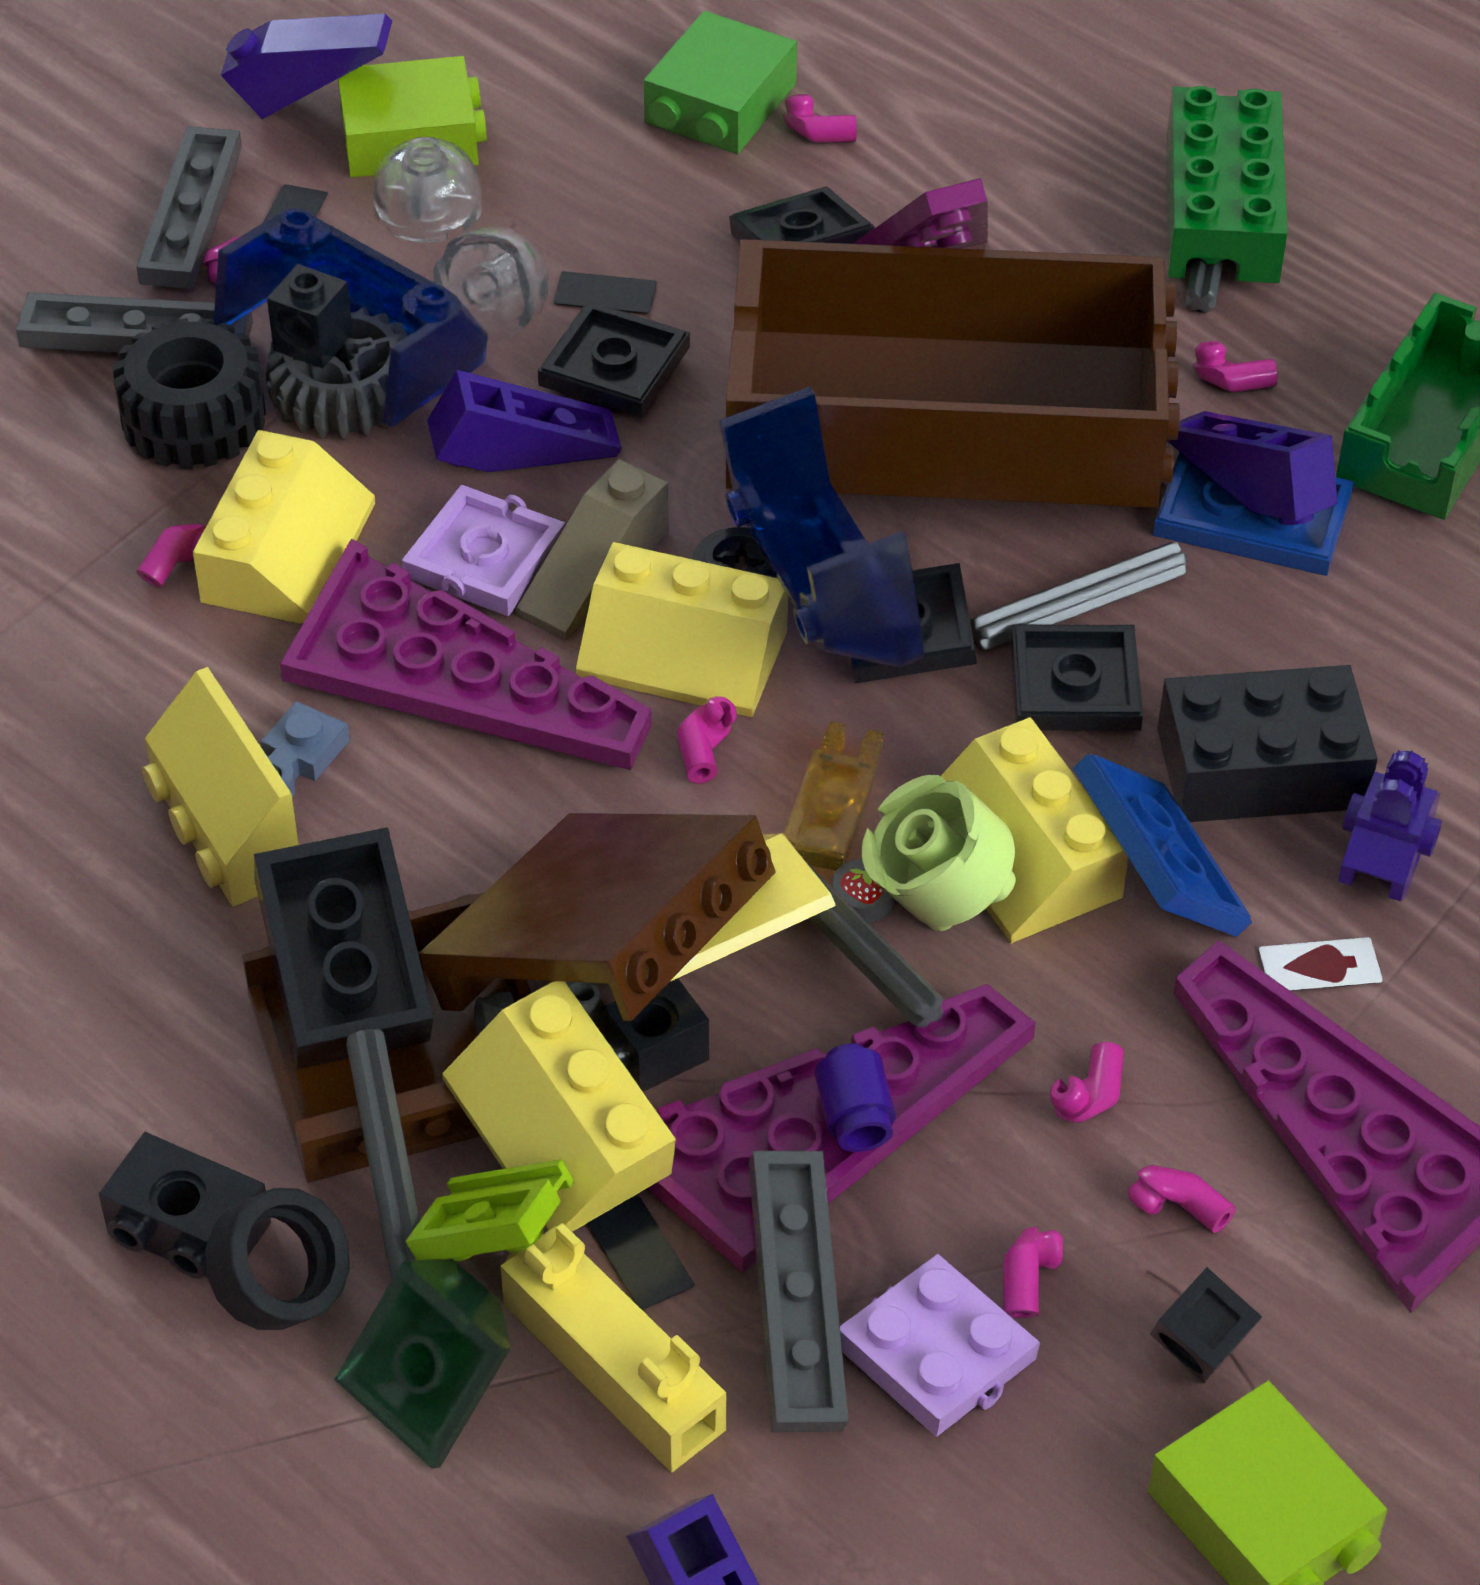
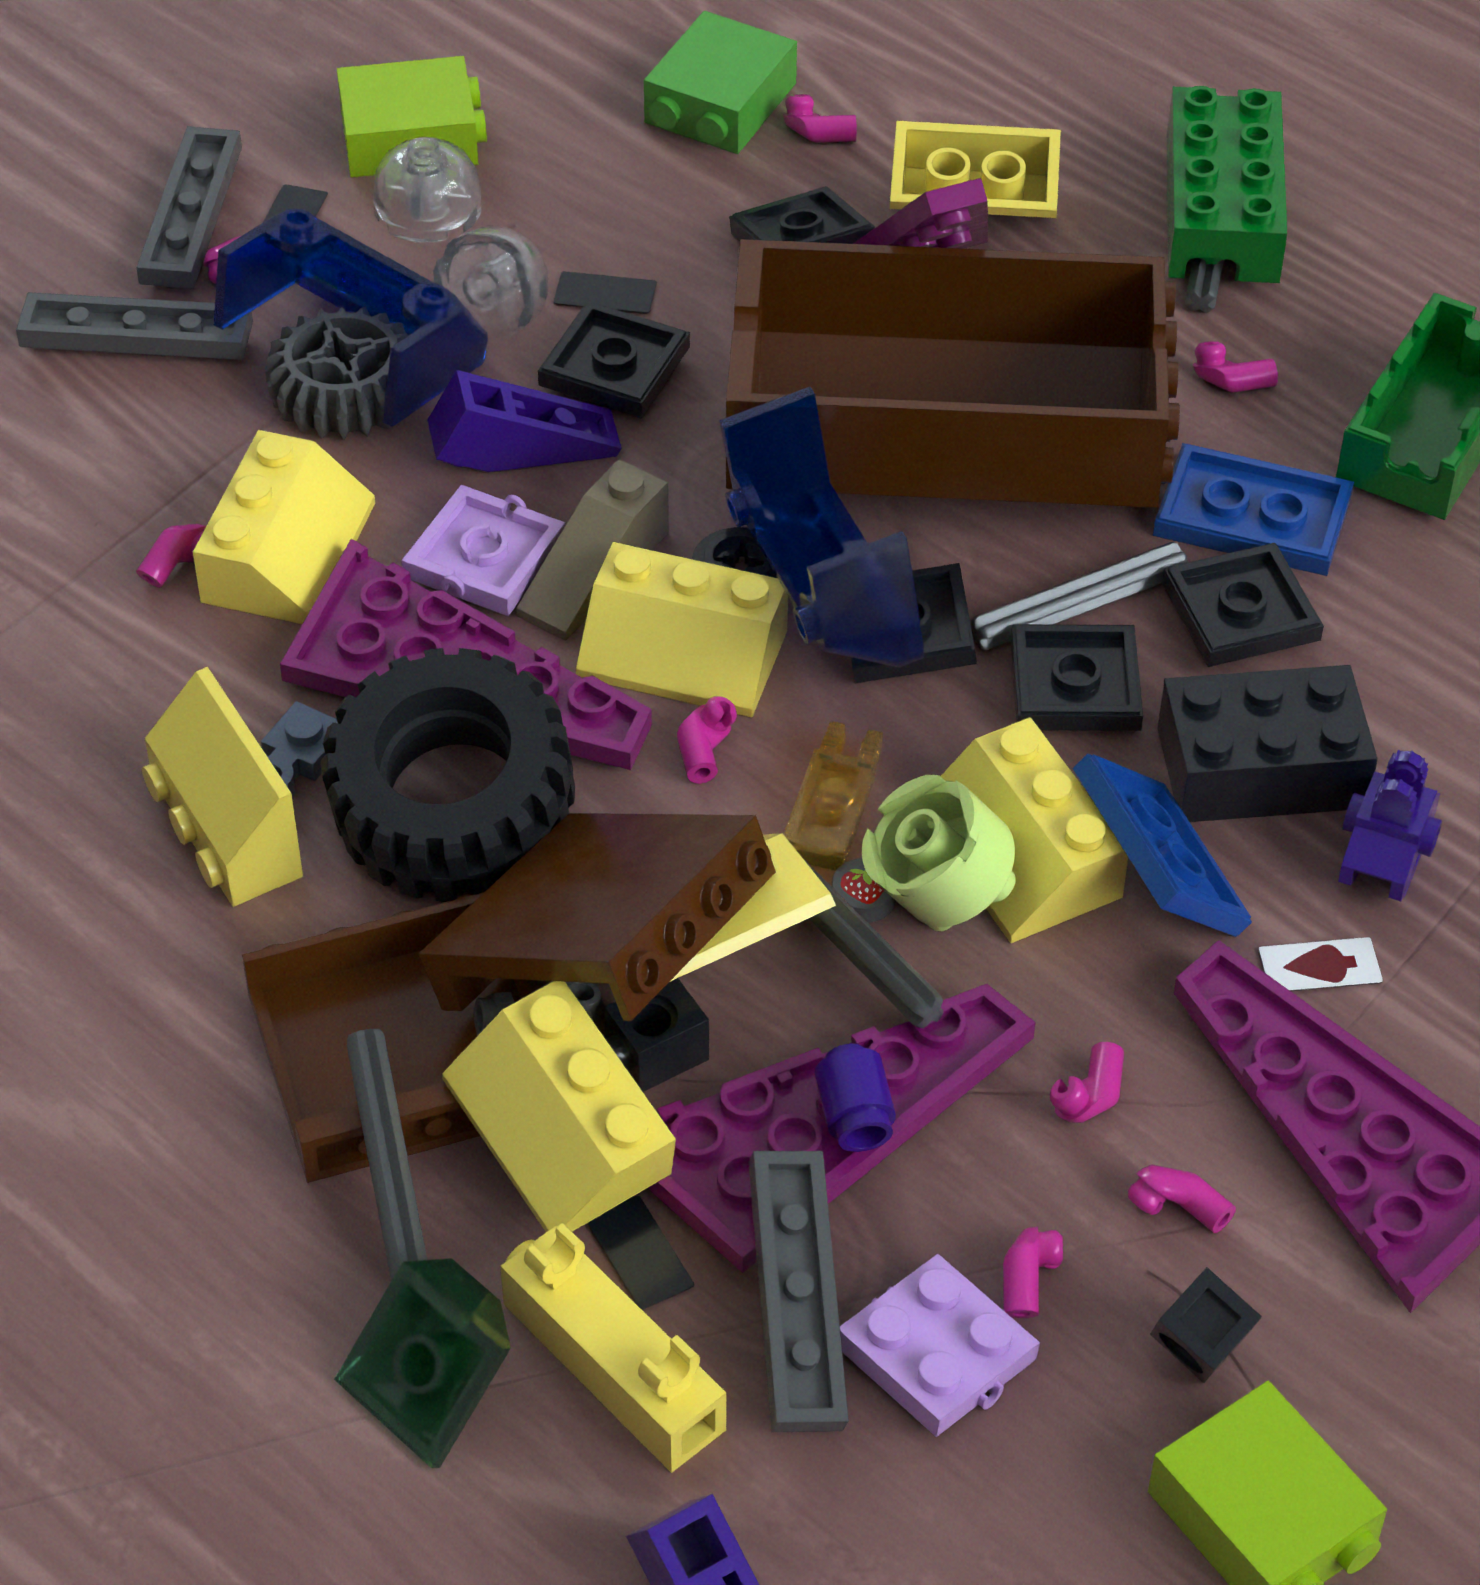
(166, 1180): black brick -> none
(189, 393): black tyre -> none
(300, 56): dark purple slope -> none
(310, 316): black brick -> none
(323, 1243): black tyre -> none
(342, 945): black brick -> none
(433, 706): none -> black tyre
(490, 1212): lime plate -> none
(1014, 163): none -> light yellow slope
(1242, 604): none -> black plate
(1263, 464): dark purple slope -> none

